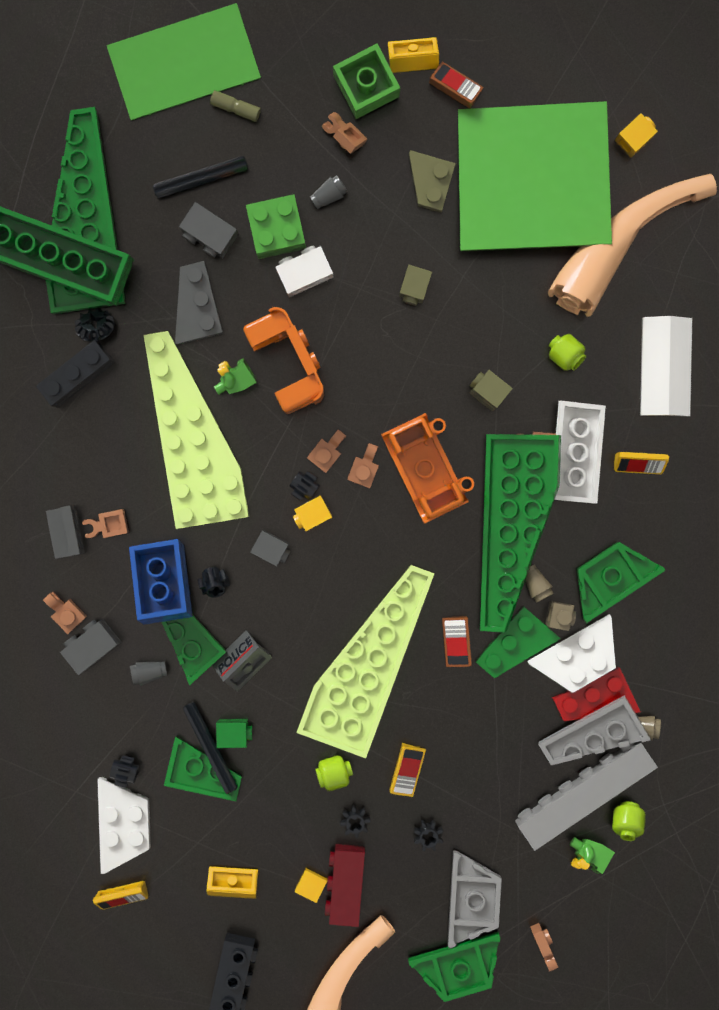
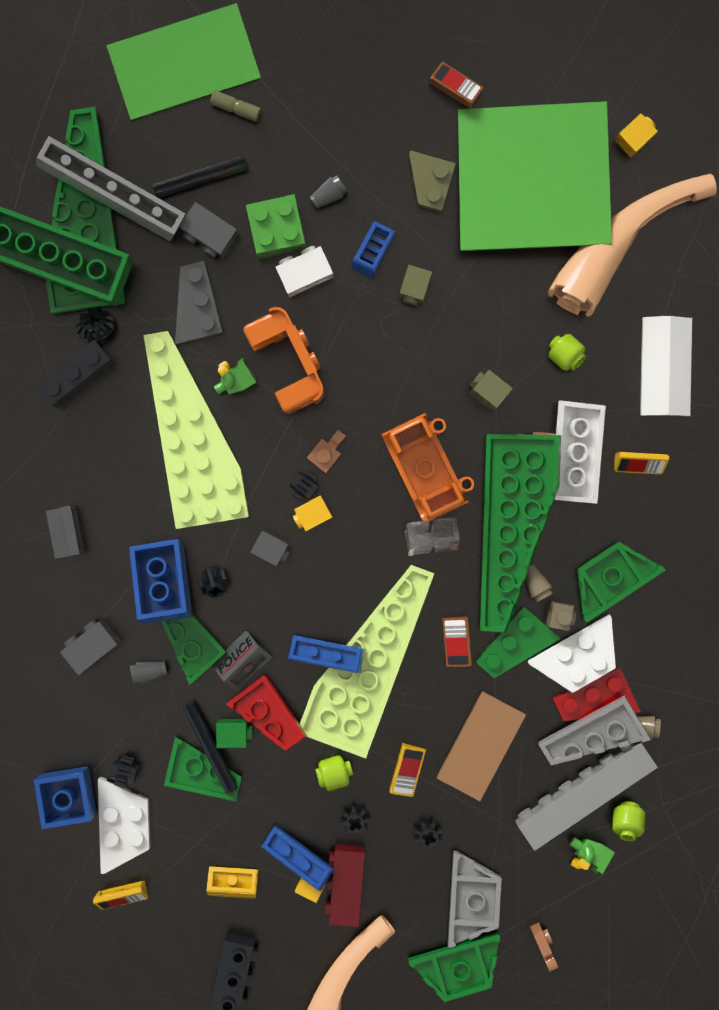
(65, 797): none -> blue brick
(67, 614): nougat plate -> none
(109, 188): none -> light grey brick
(110, 524): nougat plate -> none
(269, 713): none -> red wing
(297, 858): none -> blue tile
(326, 654): none -> blue tile
(346, 134): nougat plate -> none
(363, 469): nougat plate -> none
(365, 263): none -> blue slope
(366, 81): bright green brick -> none
(413, 55): yellow slope -> none
(442, 538): none -> clear piece
(481, 746): none -> medium nougat tile

